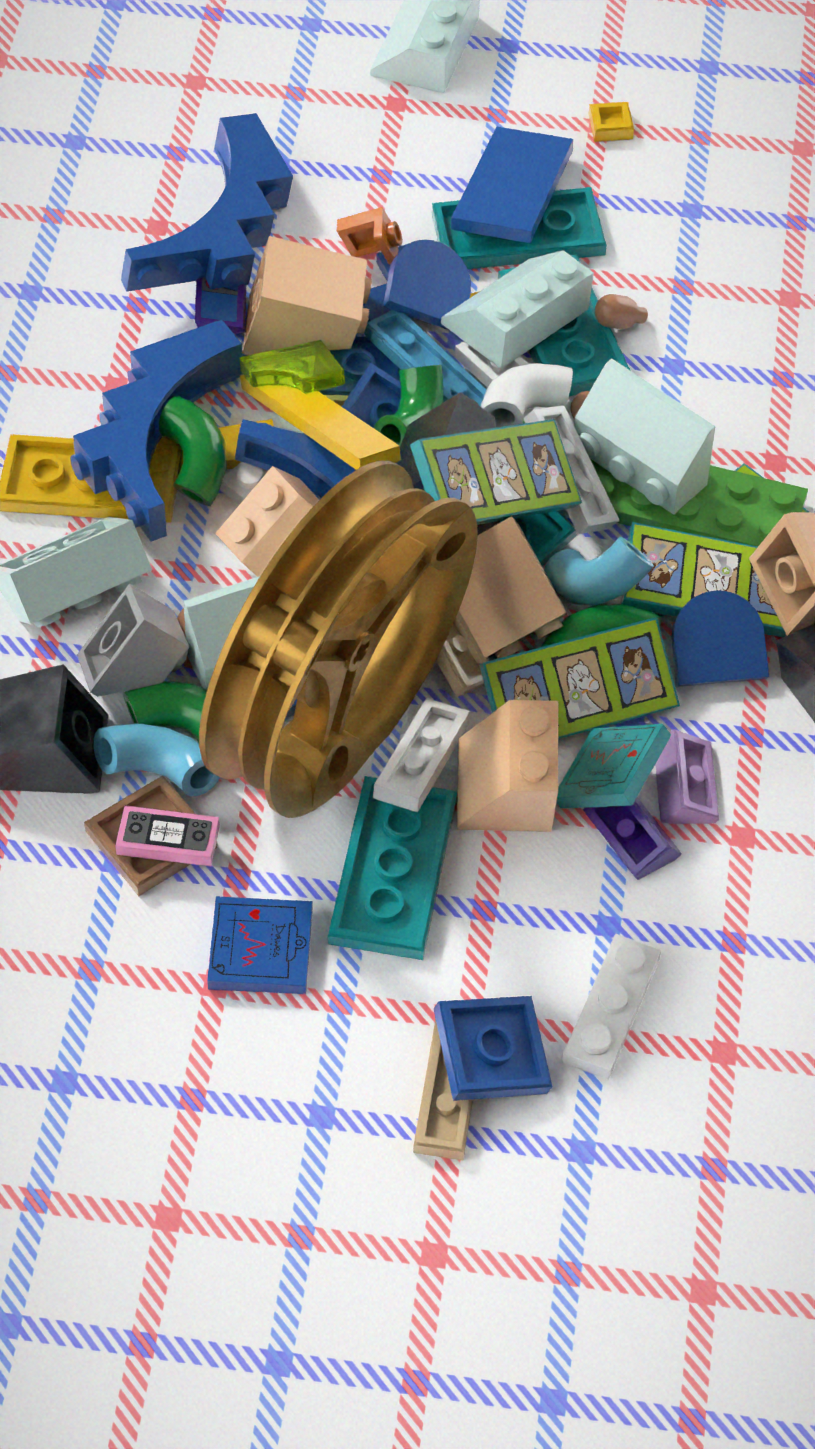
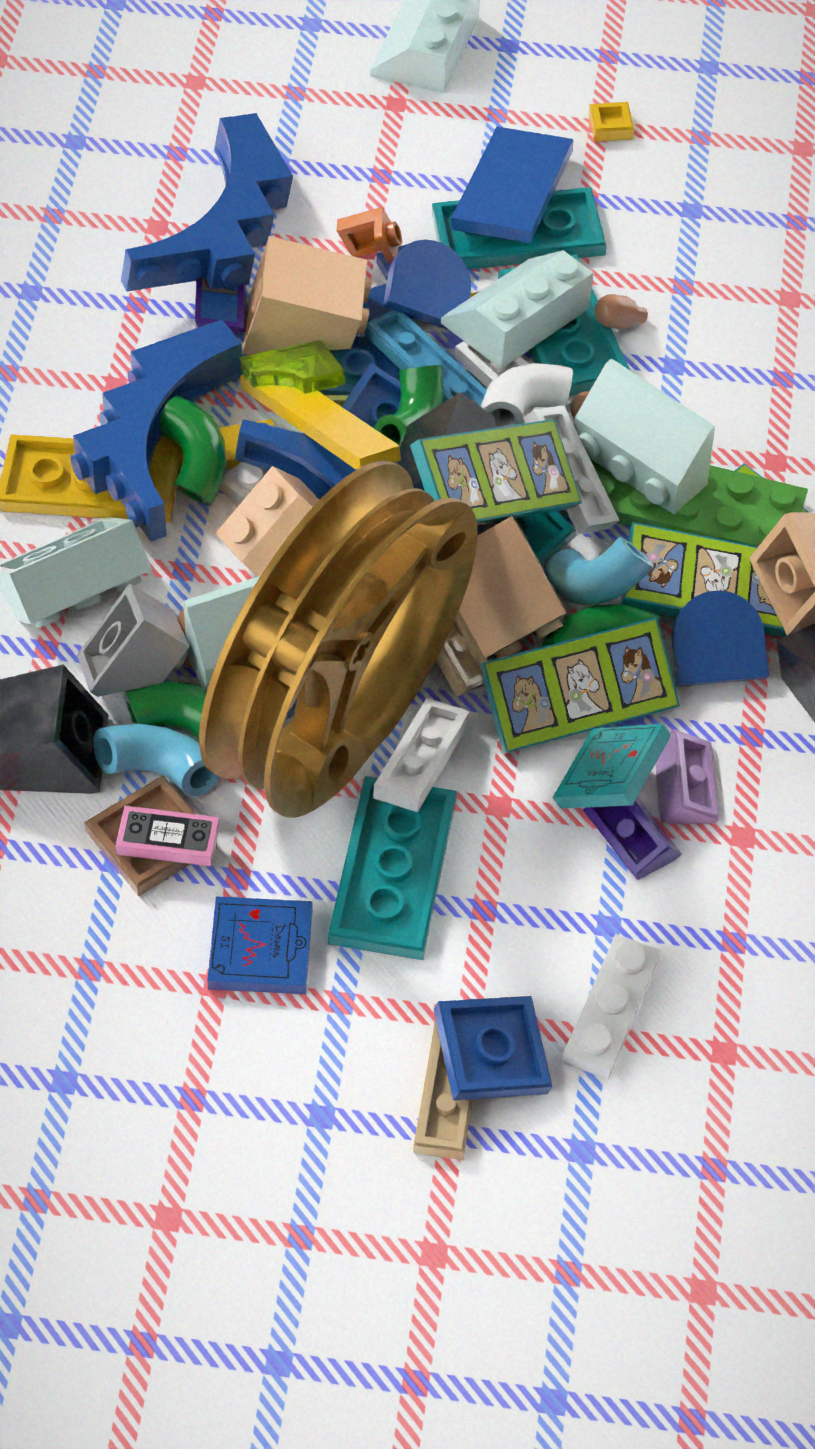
(510, 769): light nougat slope -> none

